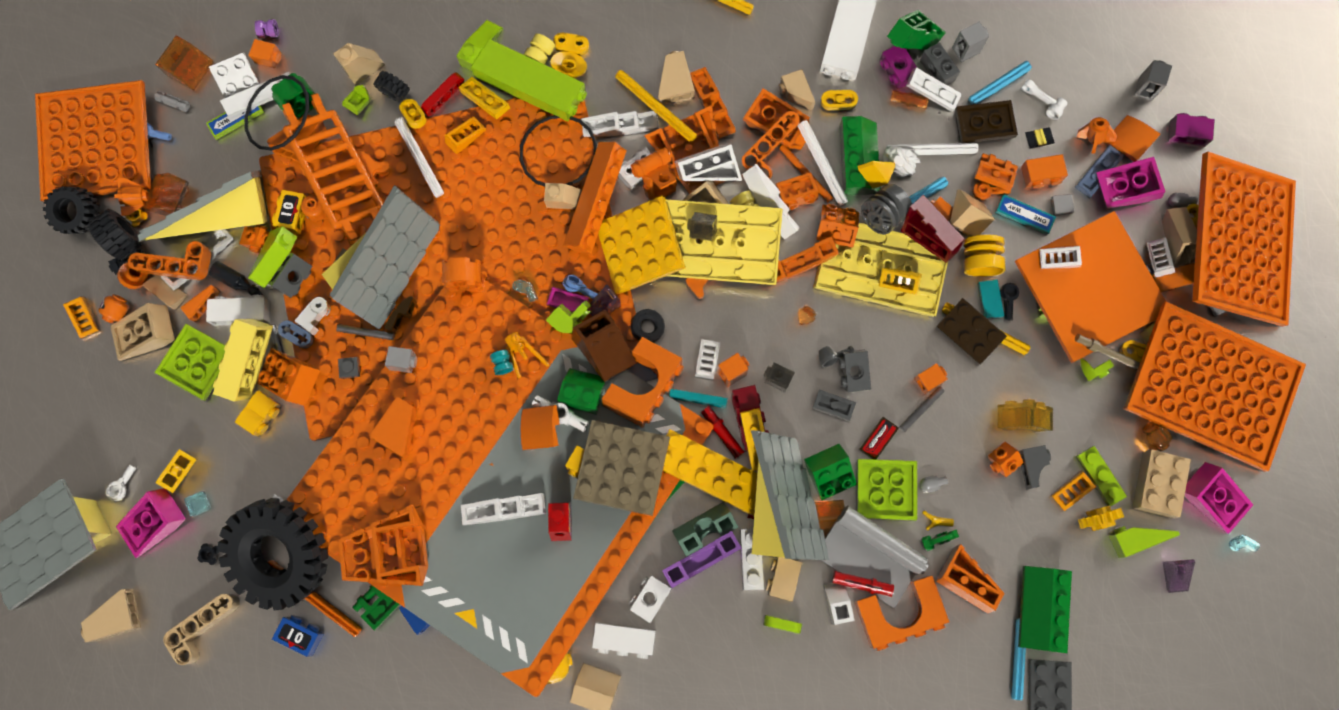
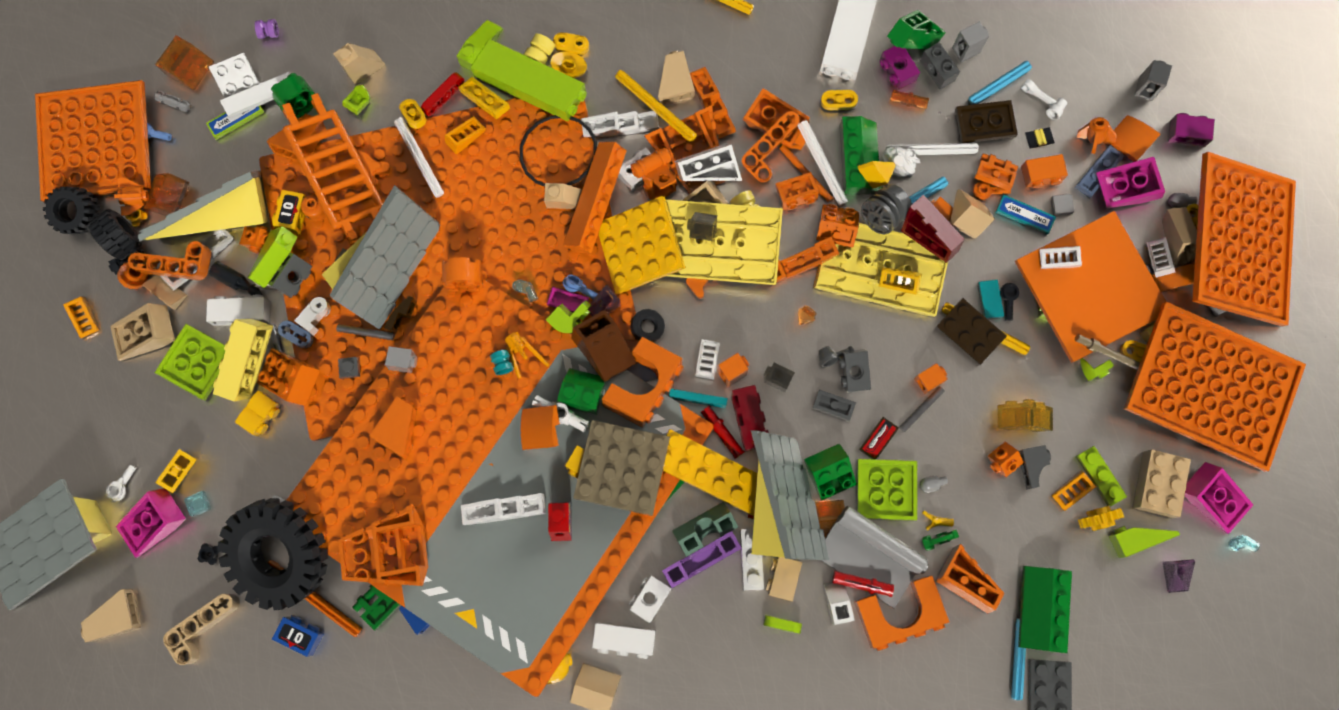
(113, 308): orange head -> none
(198, 305): orange slope -> none
(265, 53): orange brick -> none
(300, 126): black piece -> none
(391, 86): black tyre -> none
(751, 421): yellow plate -> none
(767, 196): white slope -> none
(797, 90): tan slope -> none
(933, 89): white plate -> none
(984, 255): yellow wheel -> none
(1156, 436): clear orange head -> none

